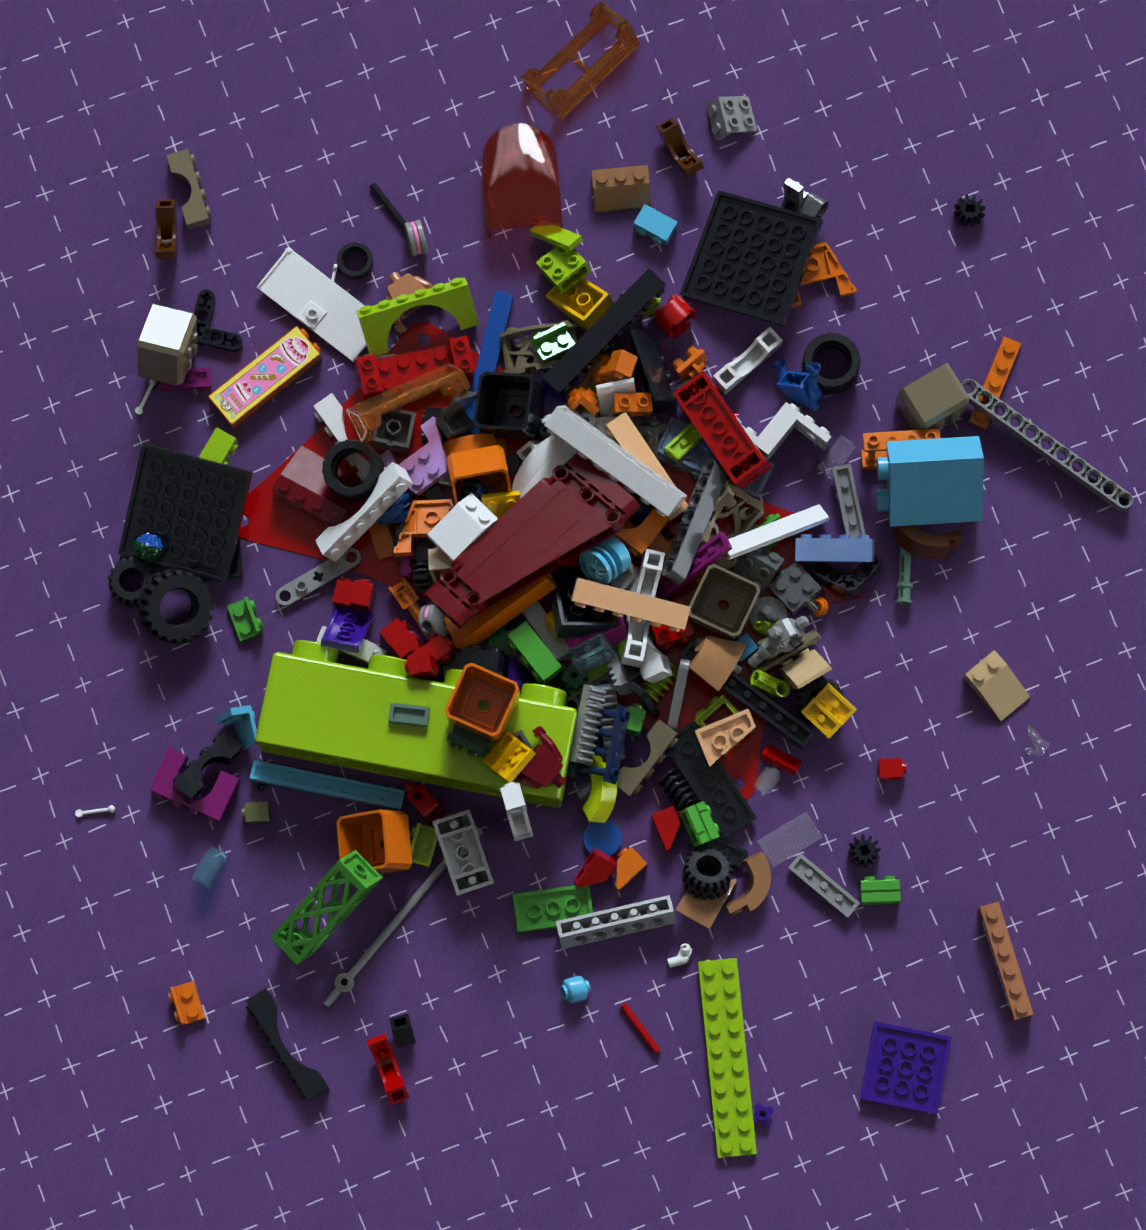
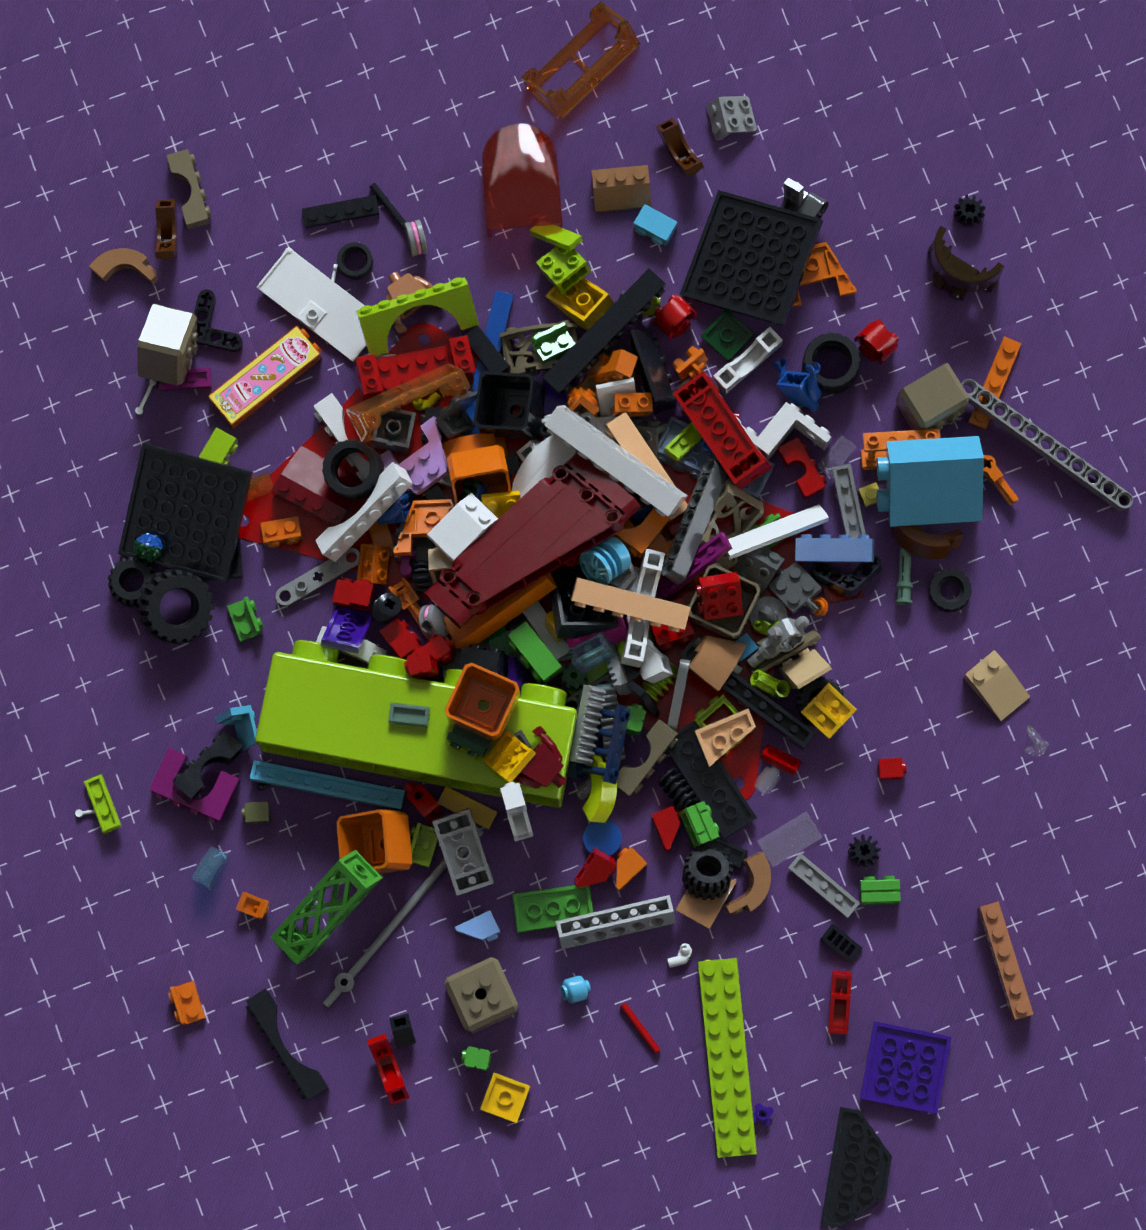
(102, 804): none -> lime tile
(122, 258): none -> medium nougat arch
(252, 905): none -> orange bracket
(260, 486): none -> clear orange plate
(281, 531): none -> orange bracket
(340, 211): none -> black plate
(373, 563): none -> orange bracket
(386, 607): none -> black piece
(421, 404): none -> lime arm
(456, 802): none -> yellow tile
(476, 1058): none -> bright green brick
(477, 1013): none -> dark tan plate
(481, 927): none -> light blue slope
(487, 351): none -> black tile
(505, 1097): none -> yellow plate
(719, 596): none -> red brick
(727, 335): none -> dark green plate
(795, 453): none -> red arch
(830, 930): none -> black slope
(839, 1002): none -> red slope
(856, 1170): none -> black plate
(869, 494): none -> light yellow plate
(876, 341): none -> red brick
(955, 274): none -> dark brown piece
(964, 590): none -> black tyre
(996, 478): none -> orange connector

